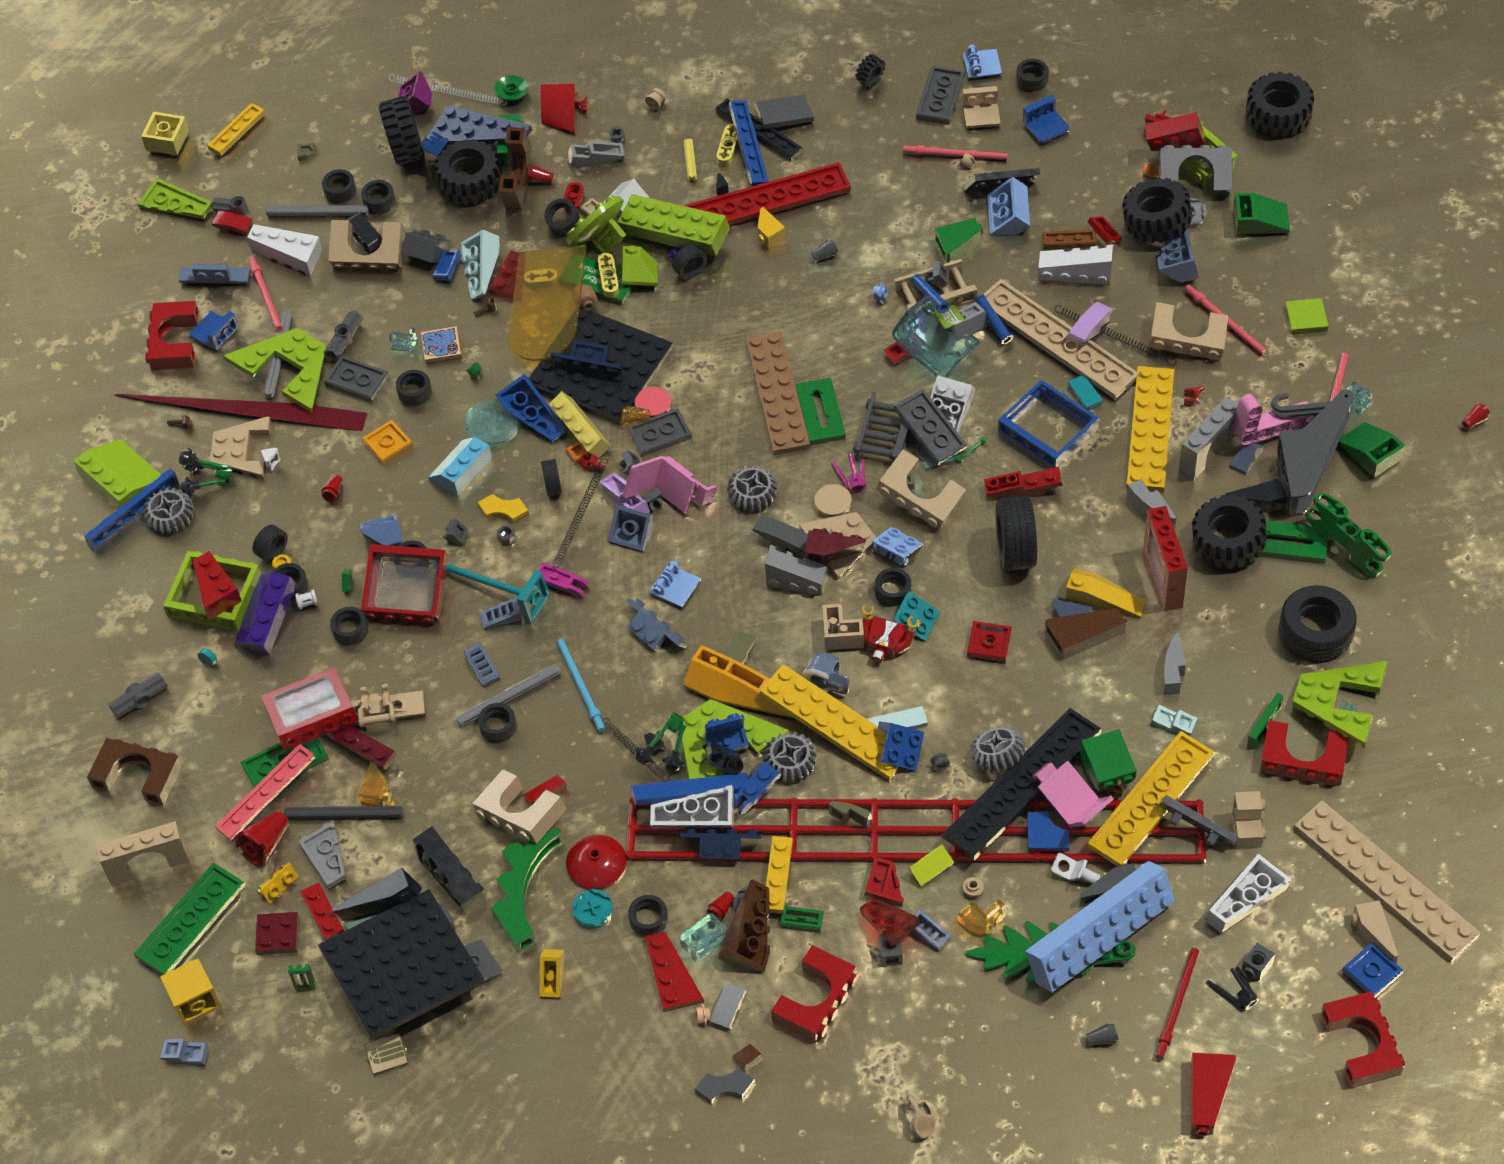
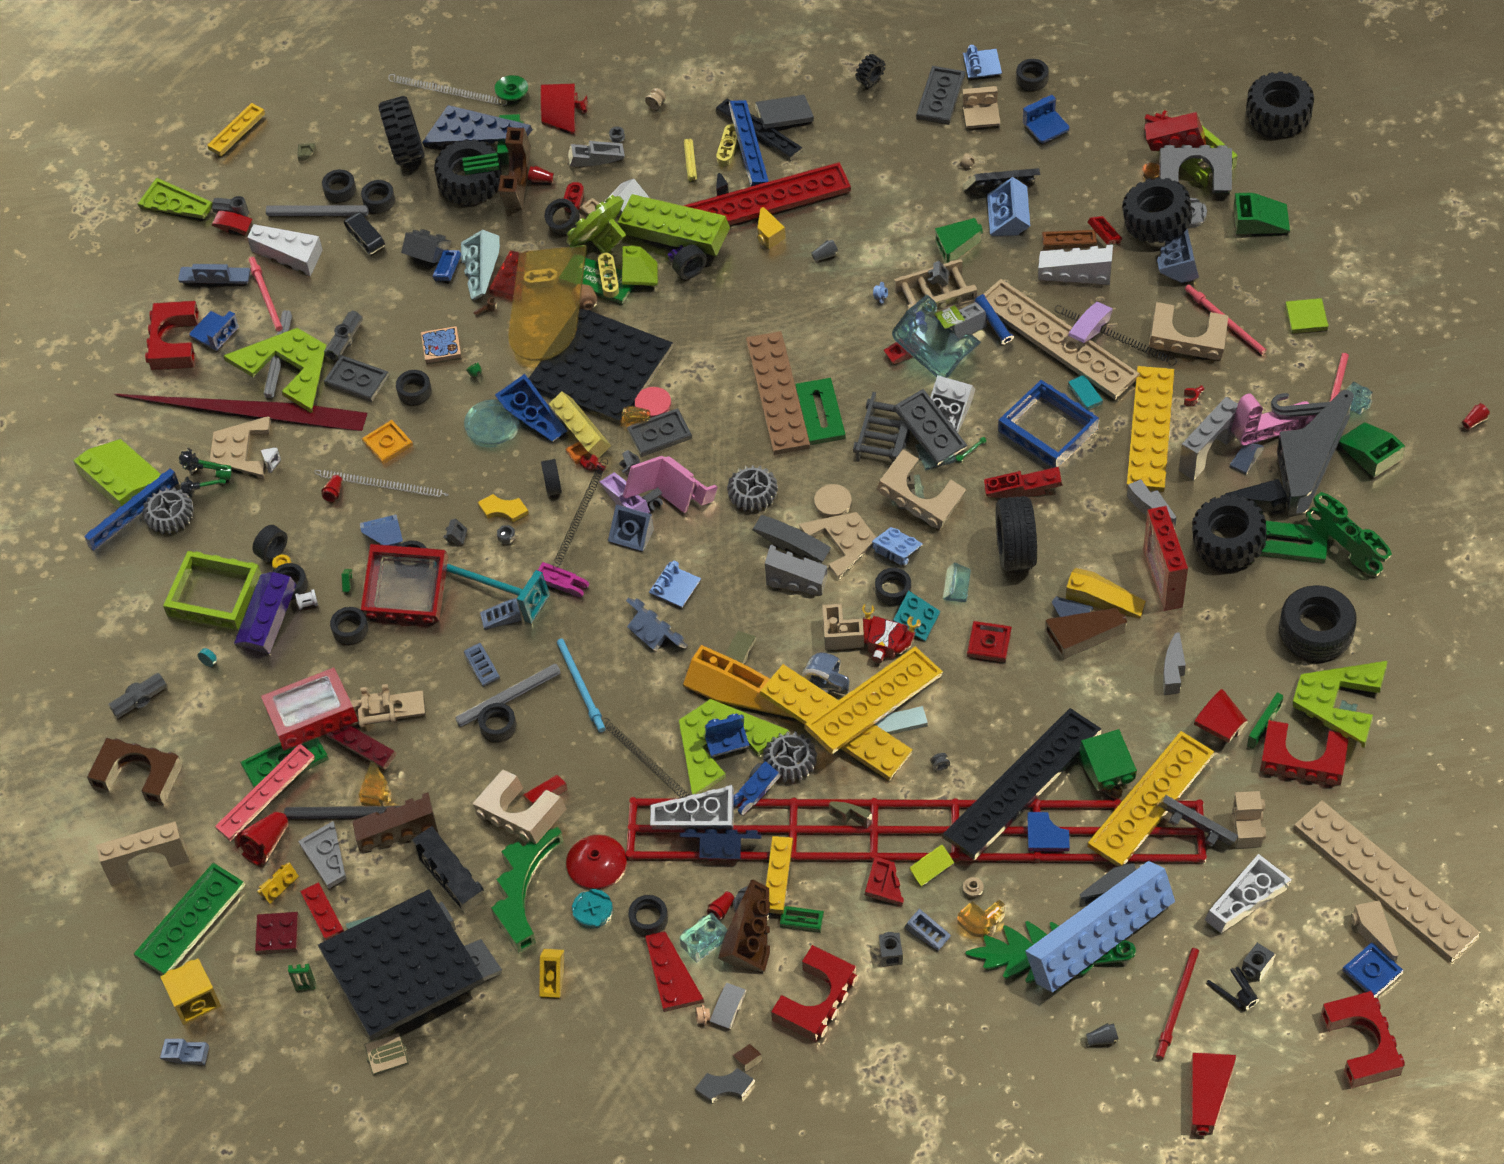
(165, 133): light yellow brick -> none
(185, 422): reddish brown hand -> none
(215, 586): red wedge -> none
(382, 895): black wedge -> none
(383, 483): none -> white piece
(387, 255): tan arch -> none
(395, 824): none -> reddish brown wedge
(403, 341): clear light blue bracket -> none
(417, 93): magenta slope -> none
(434, 145): blue hinge -> none
(462, 465): medium azure slope -> none
(481, 163): none -> green tile
(588, 354): dark blue bracket -> none
(655, 742): black plant -> none
(682, 788): blue tile -> none
(725, 757): black beam -> none
(830, 547): dark red slope -> none
(855, 482): dark pink plant -> none
(873, 700): none -> yellow plate
(889, 920): clear red wing -> none
(901, 745): blue bracket -> none
(921, 150): coral bar -> none
(922, 1124): tan piece -> none
(942, 305): blue pin -> none
(956, 583): none -> clear light blue slope
(997, 748): light grey gear -> none
(1069, 794): bright pink piece -> none
(1075, 871): white bracket -> none
(1173, 721): light aqua slope -> none
(1221, 717): none -> red slope

